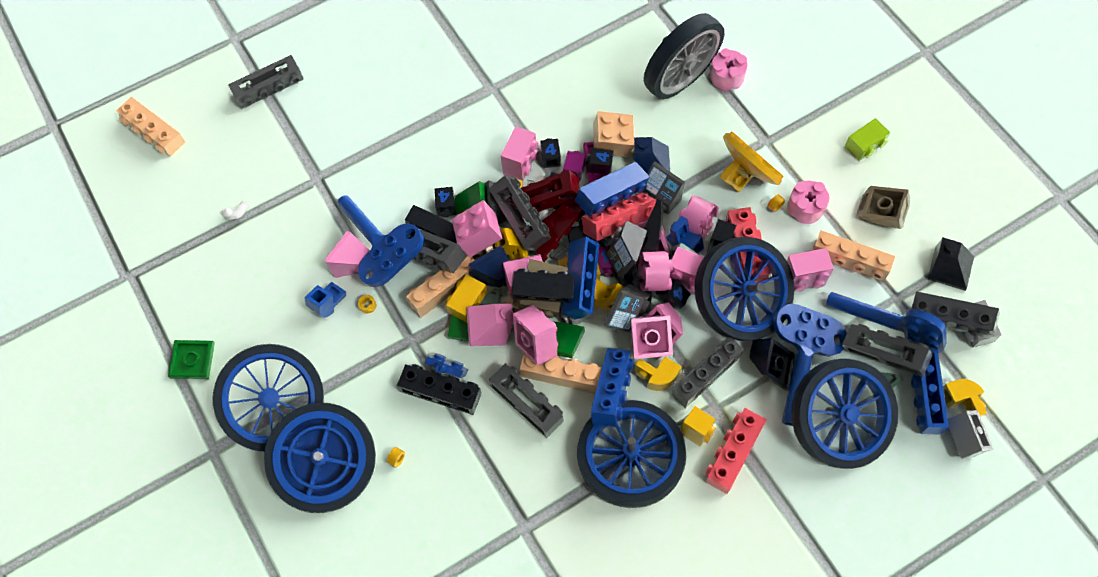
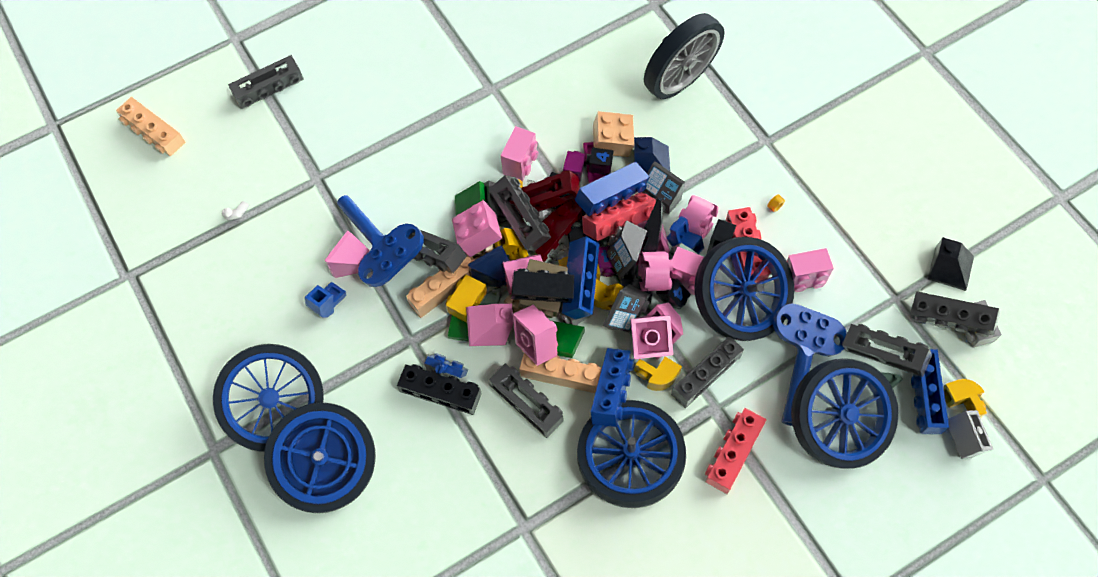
(191, 359): green tile -> none
(363, 300): yellow bush -> none
(395, 457): yellow axle -> none
(431, 223): black slope -> none
(445, 201): black brick -> none
(550, 153): black brick -> none
(698, 426): yellow brick -> none
(728, 69): bright pink brick -> none
(747, 164): yellow bracket -> none
(773, 360): black slope -> none
(808, 201): bright pink brick -> none
(855, 256): light nougat brick -> none
(867, 139): lime brick -> none
(885, 206): dark tan slope -> none
(915, 324): blue piece -> none

